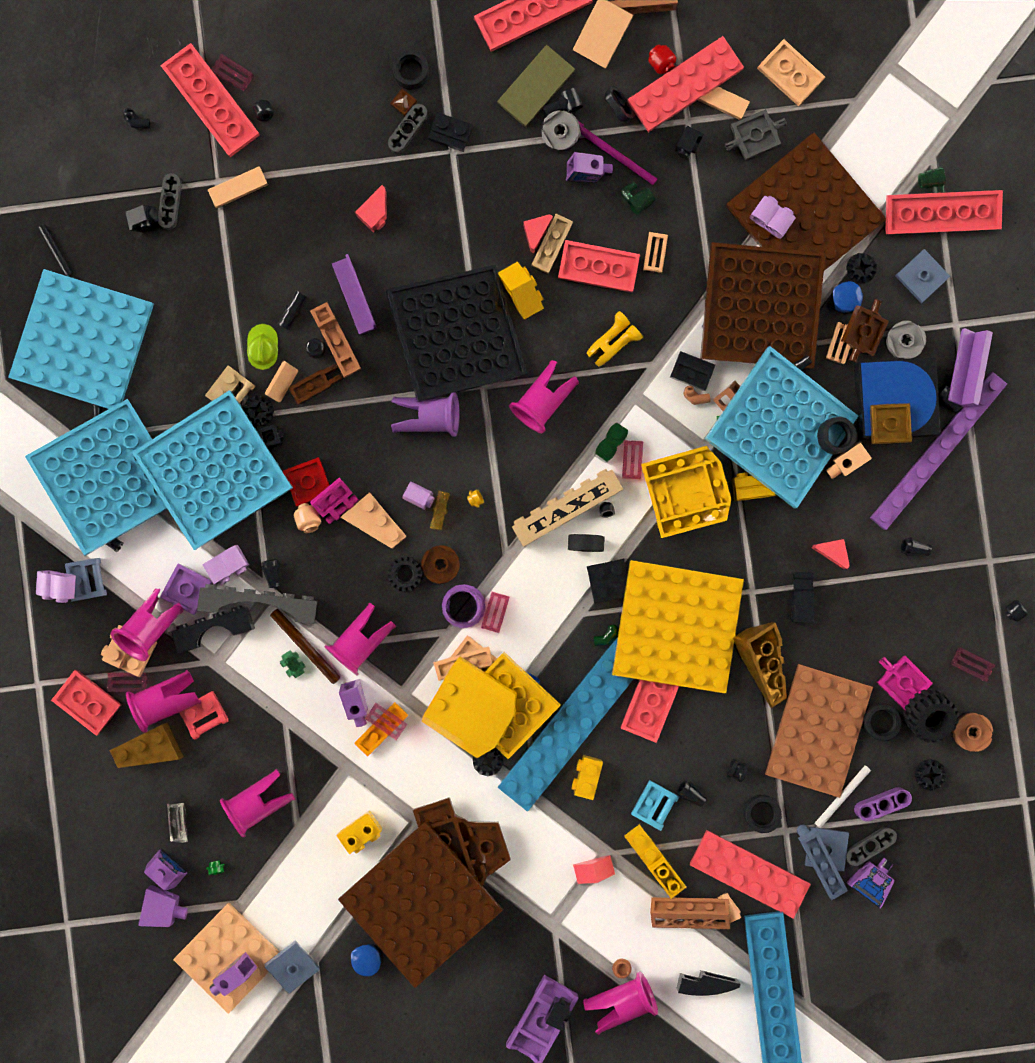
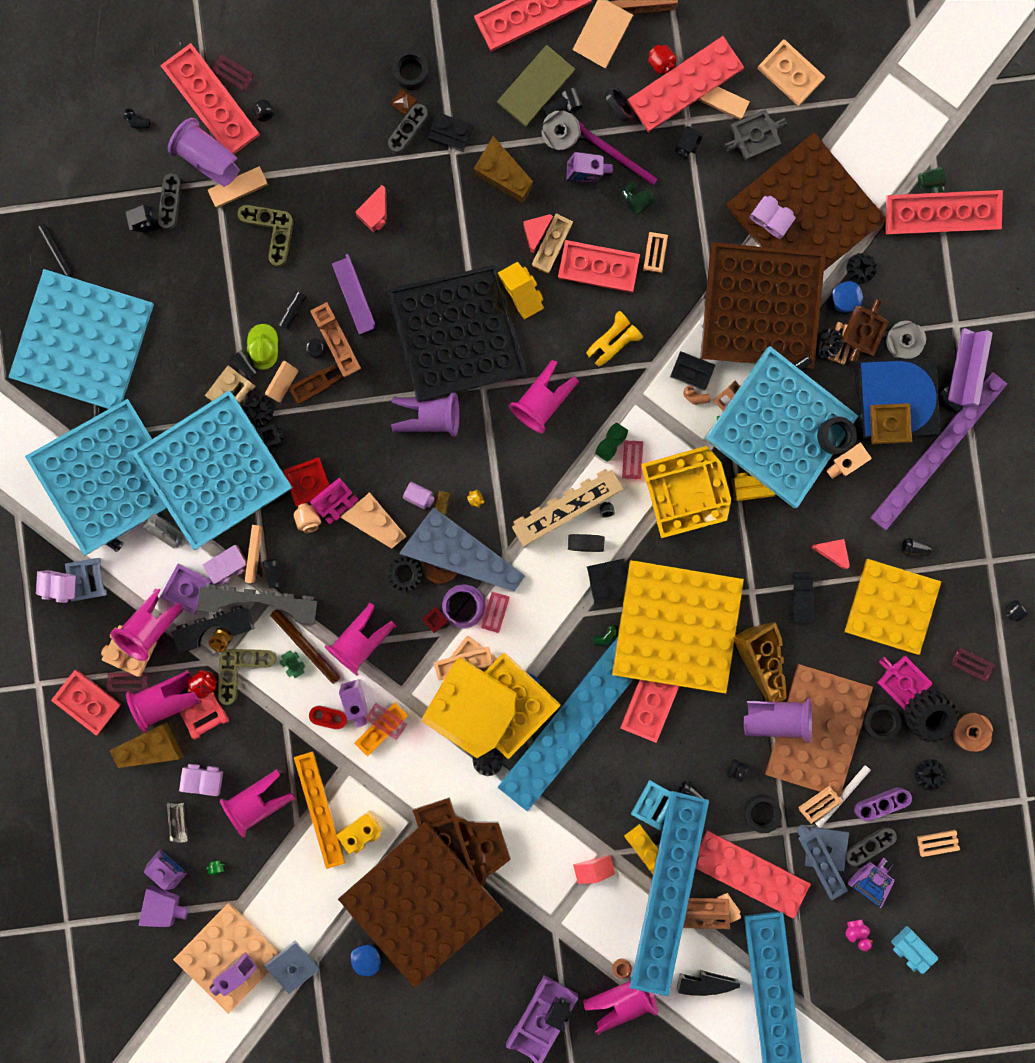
(164, 531): none -> light grey hinge
(201, 780): none -> lavender brick
(202, 683): none -> red head
(203, 152): none -> medium lavender piece
(220, 639): none -> pearl gold wheel
(239, 662): none -> olive beam
(244, 363): none -> black cone
(253, 555): none -> light nougat tile
(278, 229): none -> olive beam
(319, 810): none -> light orange plate
(328, 717): none -> red plate
(435, 619): none -> dark red plate
(452, 548): none -> sand blue wing
(503, 172): none -> pearl gold wedge
(588, 777): yellow brick -> none
(669, 894): none -> dark azure plate
(779, 719): none -> medium lavender piece
(827, 791): none -> light nougat tile
(835, 339): none -> black gear
(858, 930): none -> dark pink animal
(892, 606): none -> yellow plate
(914, 950): none -> medium azure brick
(922, 276): sand blue plate -> none
(954, 841): none -> light nougat tile

